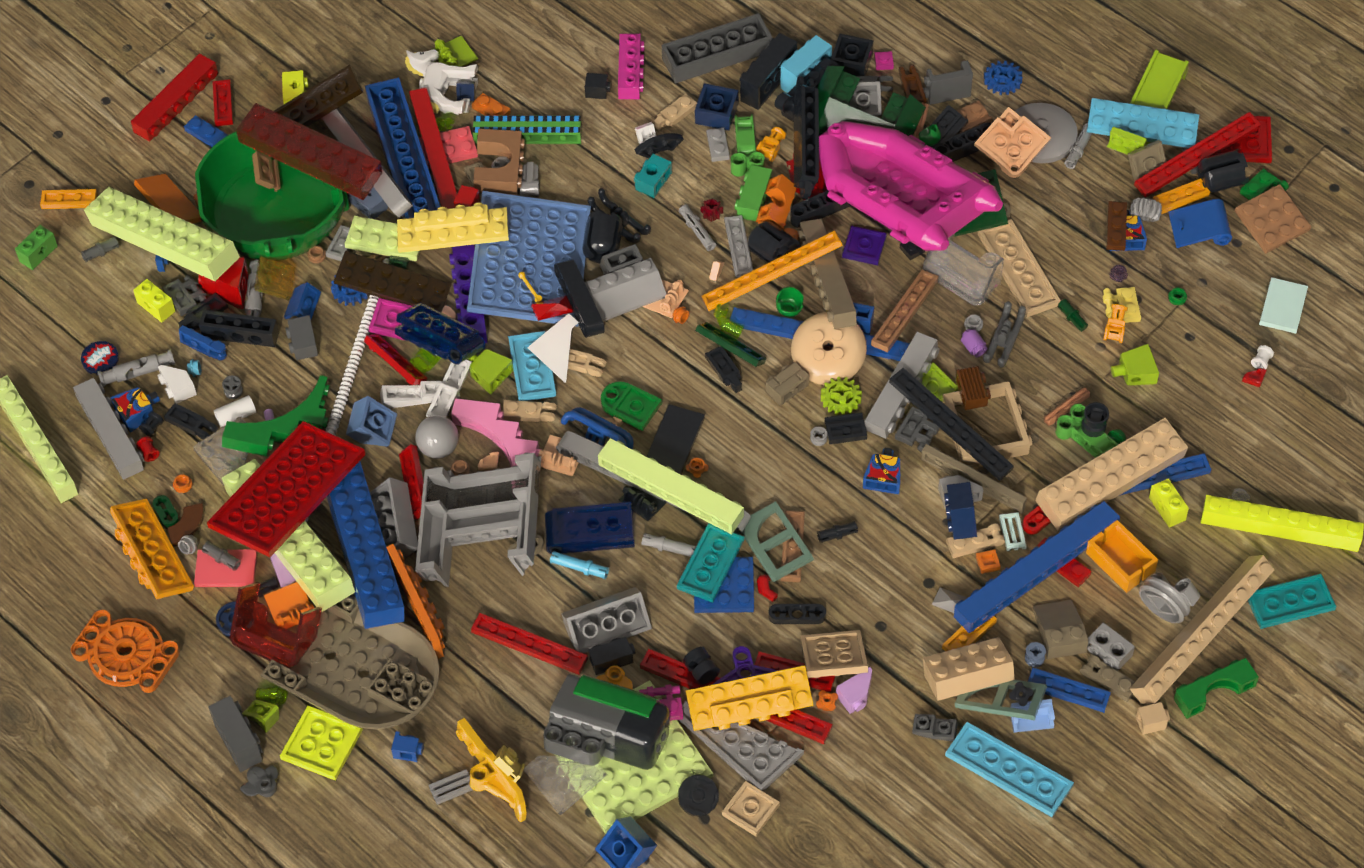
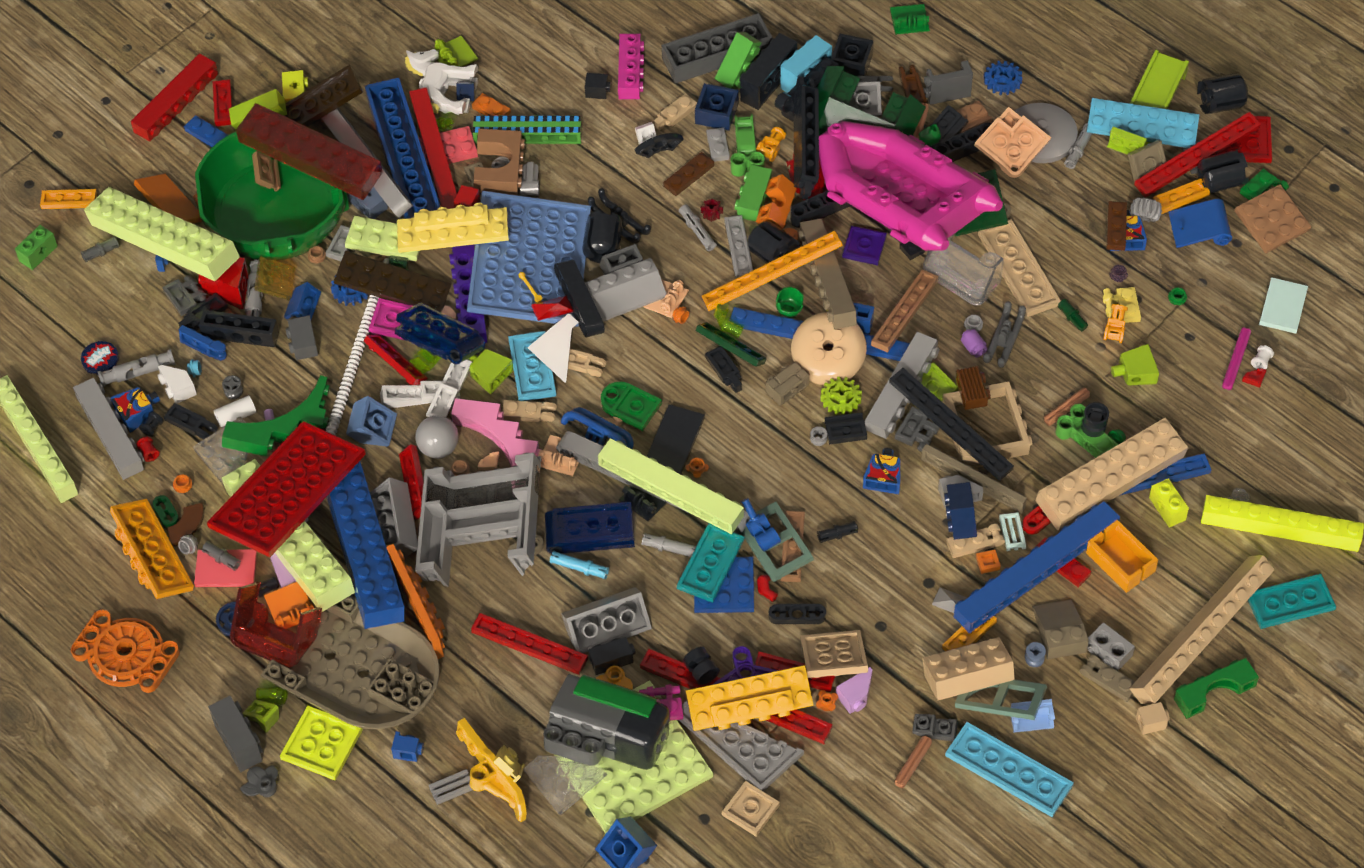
(154, 300): neon yellow brick -> none
(272, 100): none -> lime brick
(653, 175): teal brick -> none
(688, 174): none -> reddish brown plate
(698, 795): black tile -> none
(716, 270): light nougat tile -> none
(738, 59): none -> bright green brick
(760, 528): none -> blue beam
(883, 60): dark pink plate -> none
(909, 19): none -> green hinge
(913, 761): none -> nougat axle
(1014, 695): black plate -> none
(1071, 690): blue plate -> none
(1167, 601): light grey piece -> none
(1222, 93): none -> black cylinder
(1236, 358): none -> dark pink axle

